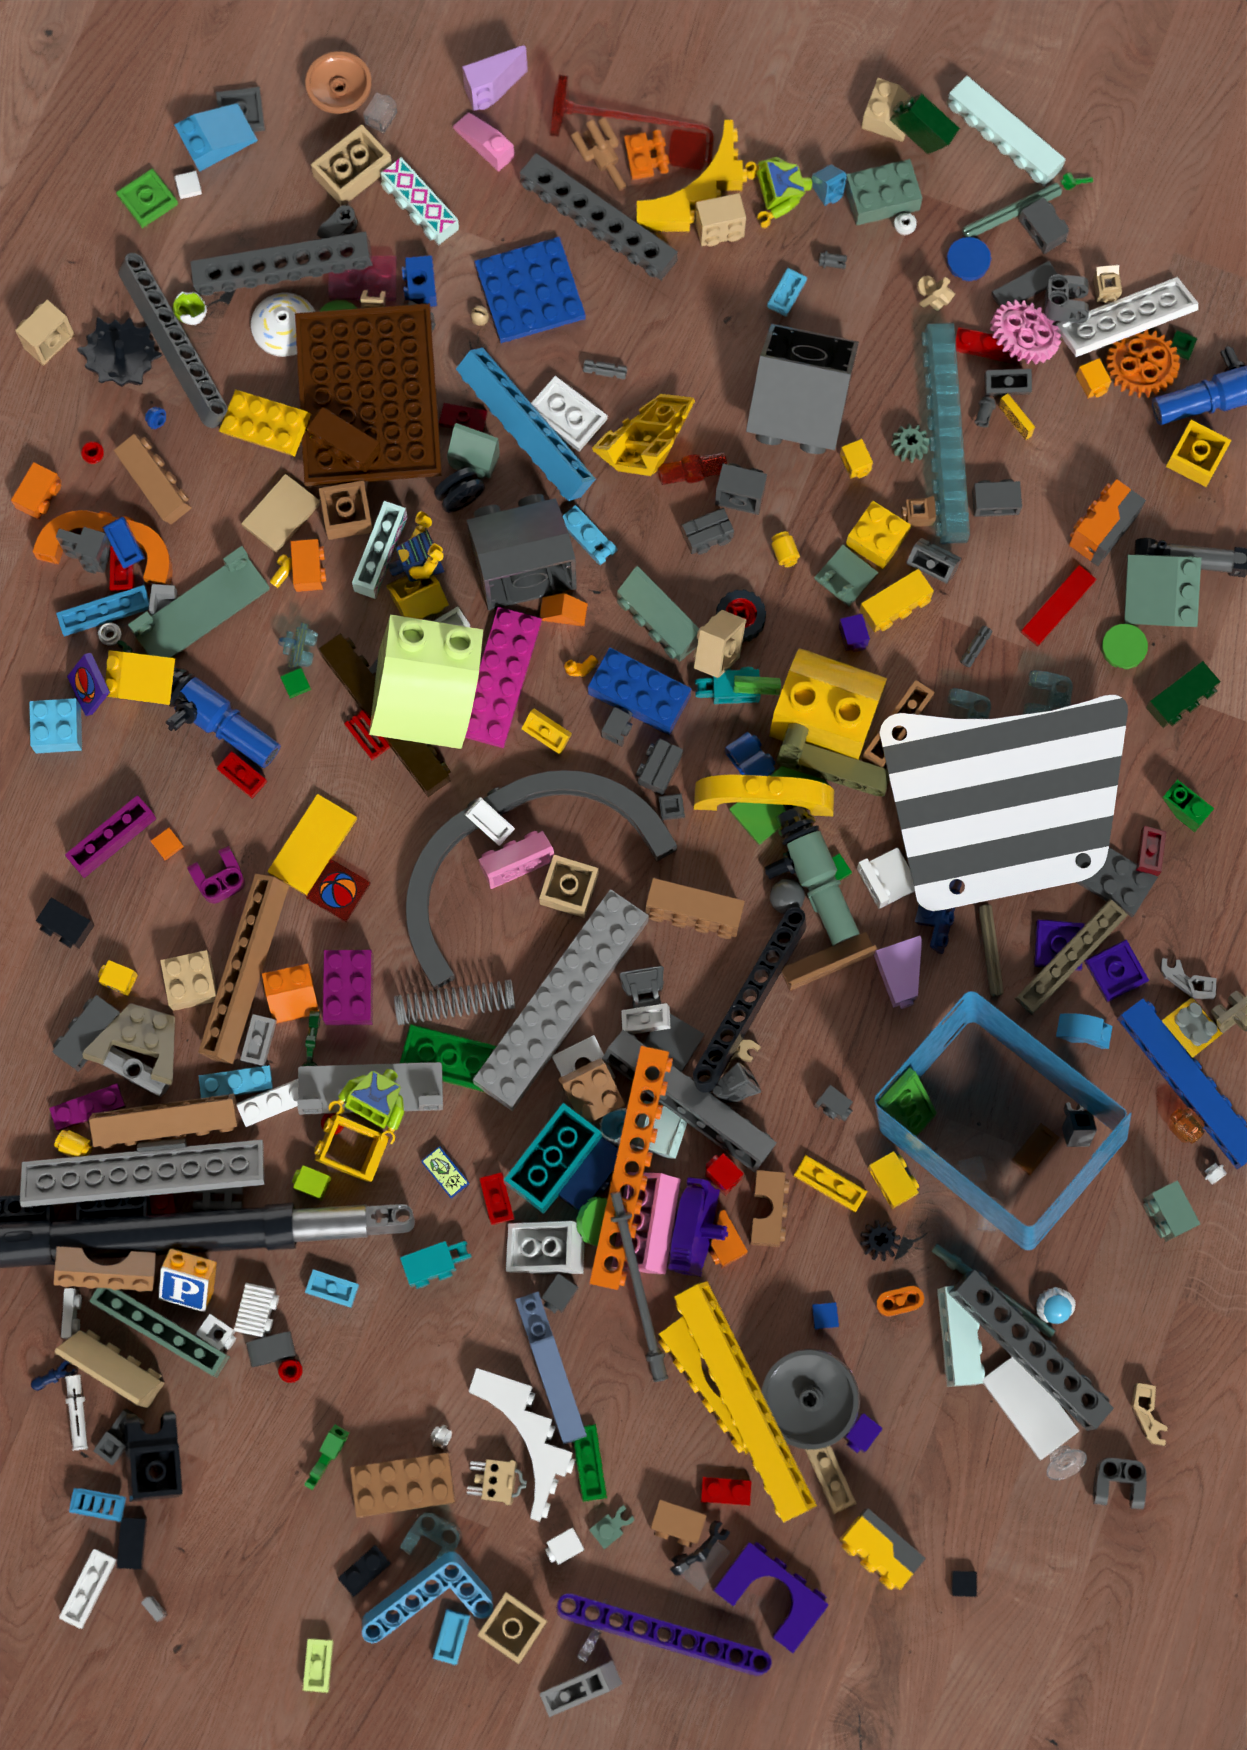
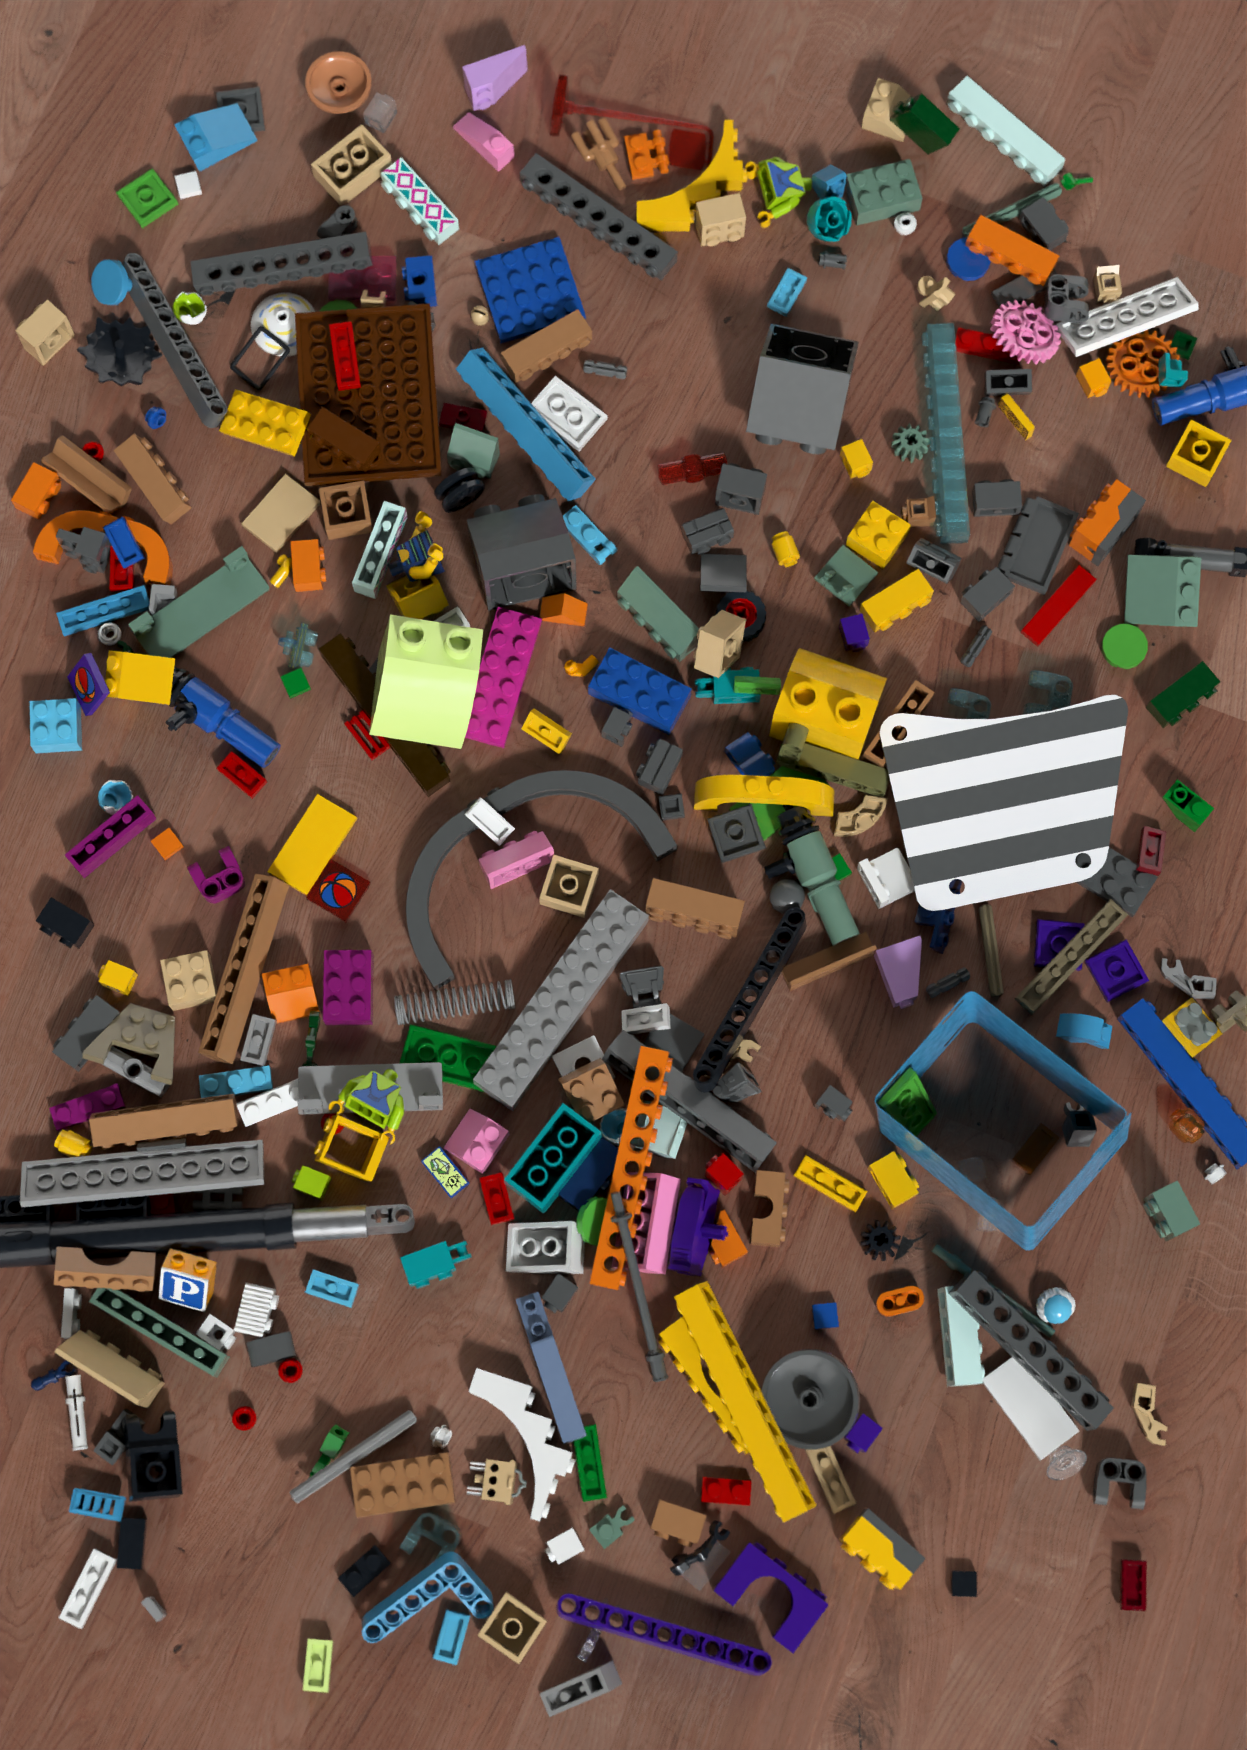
(87, 475): none -> medium nougat panel
(110, 282): none -> dark azure tile
(114, 796): none -> medium azure hair
(239, 1412): none -> red plate
(245, 348): none -> black piece
(345, 356): none -> red plate
(353, 1456): none -> light grey axle
(477, 1140): none -> bright pink slope
(547, 346): none -> medium nougat brick
(647, 438): yellow wedge -> none
(723, 573): none -> dark grey tile
(736, 833): none -> dark grey tile
(829, 219): none -> teal cylinder
(861, 818): none -> tan tile
(948, 982): none -> dark grey axle
(987, 593): none -> dark grey brick
(1011, 250): none -> orange brick
(1039, 545): none -> dark grey hinge
(1133, 1585): none -> dark red plate
(1171, 372): none -> teal panel

